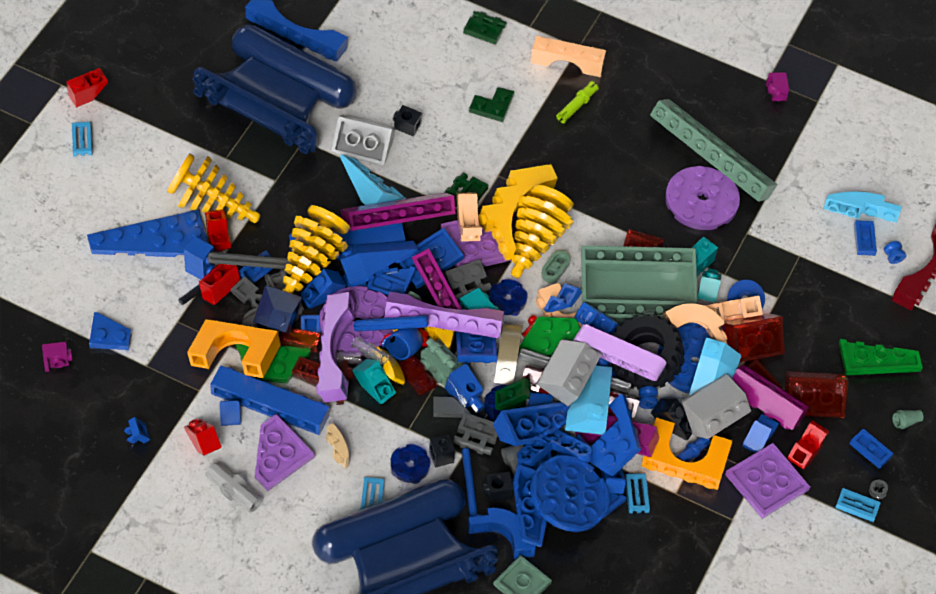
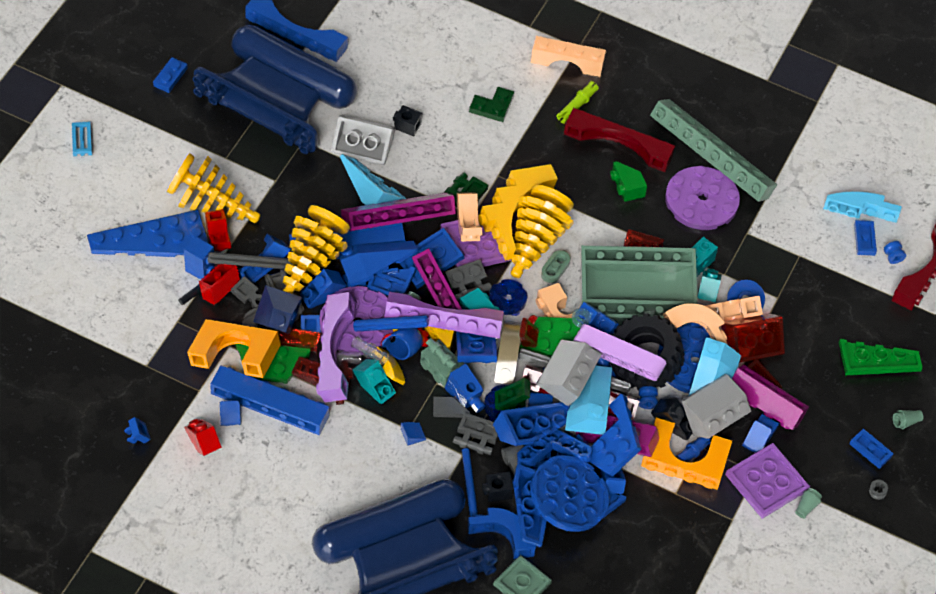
(56, 355): magenta brick -> none
(86, 87): red slope -> none
(108, 334): blue wing -> none
(170, 75): none -> blue plate
(233, 487): light grey piece -> none
(275, 247): none -> blue slope
(279, 453): medium lavender plate -> none
(340, 449): tan slope -> none
(374, 481): dark azure tile -> none
(410, 474): clear blue plate -> none
(412, 433): none -> blue slope
(417, 376): clear red slope -> none
(442, 451): black brick -> none
(484, 27): dark green plate -> none
(528, 334): none -> clear red slope
(566, 298): blue slope -> none
(579, 322): none -> clear light blue plate
(587, 126): none -> dark red arch
(629, 182): none -> green slope
(638, 507): dark azure tile -> none
(777, 86): magenta brick -> none
(808, 446): red brick -> none
(808, 502): none -> sand green cone
(820, 391): clear red slope -> none
(857, 507): dark azure tile -> none

